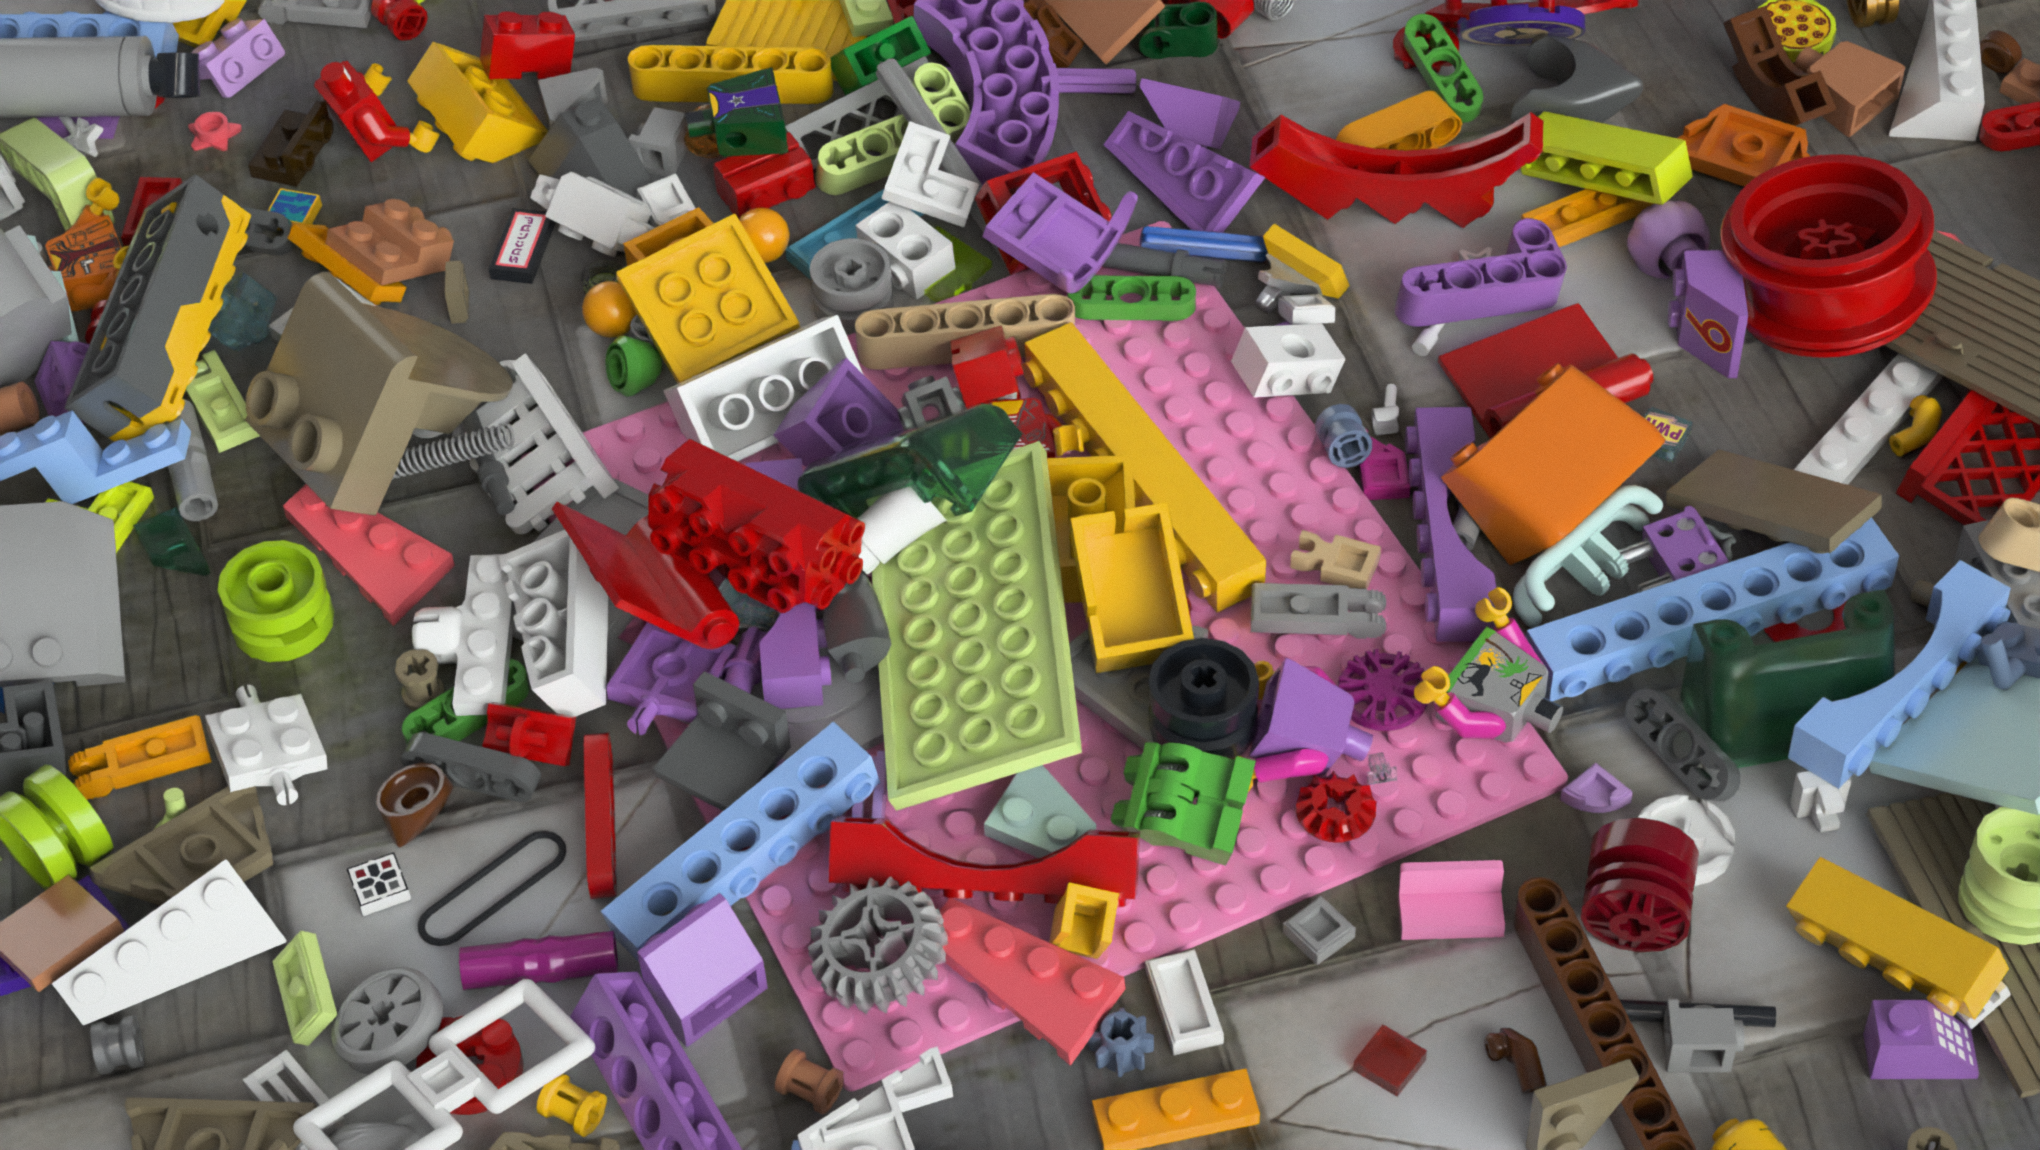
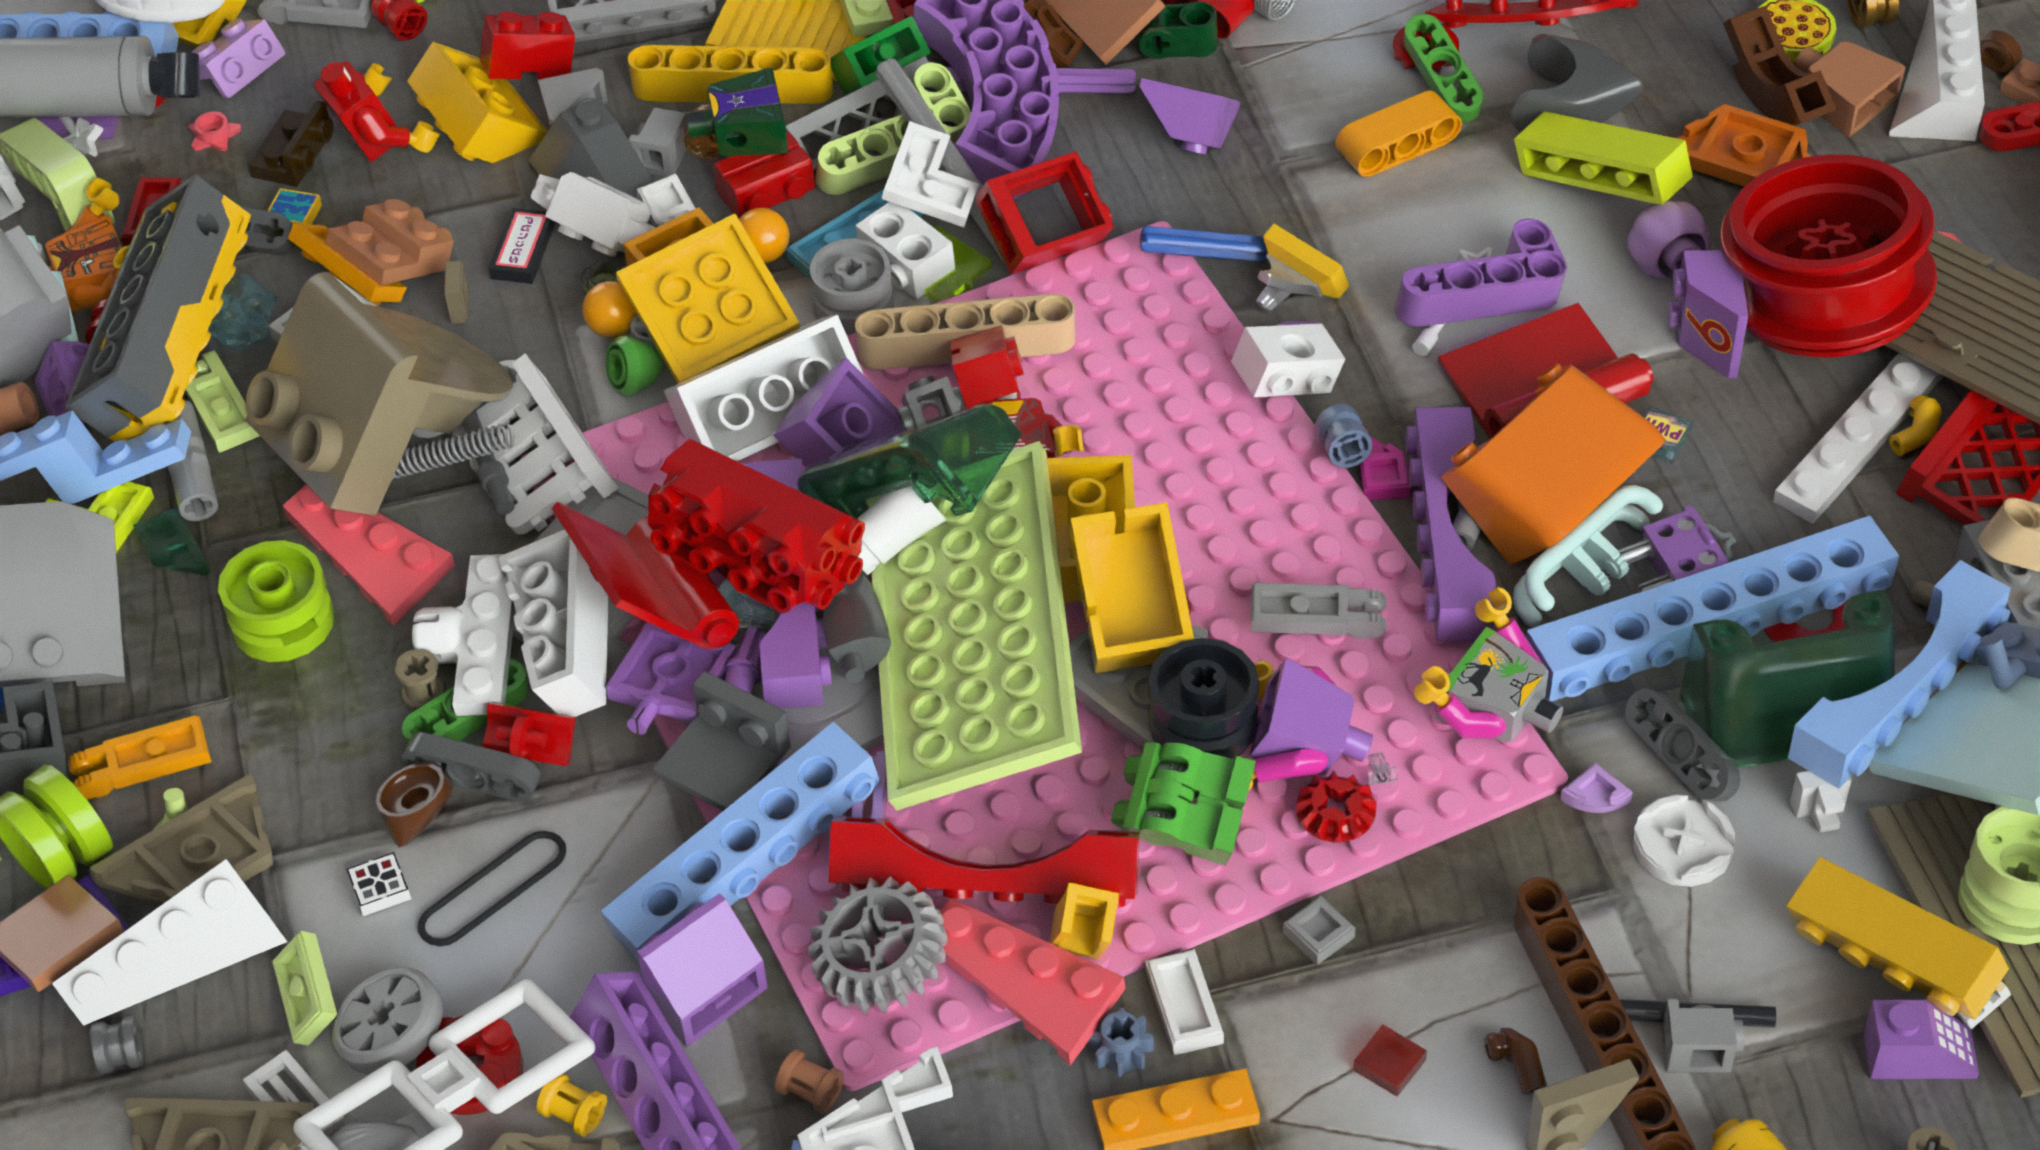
(266, 743): white plate -> none
(540, 960): magenta axle -> none
(600, 816): red beam -> none
(1037, 815): light aqua wing -> none
(1057, 233): medium lavender piece -> none
(1112, 423): yellow brick -> none
(1115, 309): bright green beam -> none
(1167, 263): dark grey pin -> none
(1189, 179): medium lavender wing -> none
(1306, 309): white tile -> none
(1340, 562): tan plate -> none
(1383, 689): magenta wheel -> none
(1385, 418): white hand -> none
(1394, 182): red arch -> none
(1451, 900): bright pink panel -> none
(1519, 24): dark purple tile -> none
(1585, 214): light orange plate -> none
(1640, 885): dark red wheel -> none
(1775, 501): dark tan tile -> none

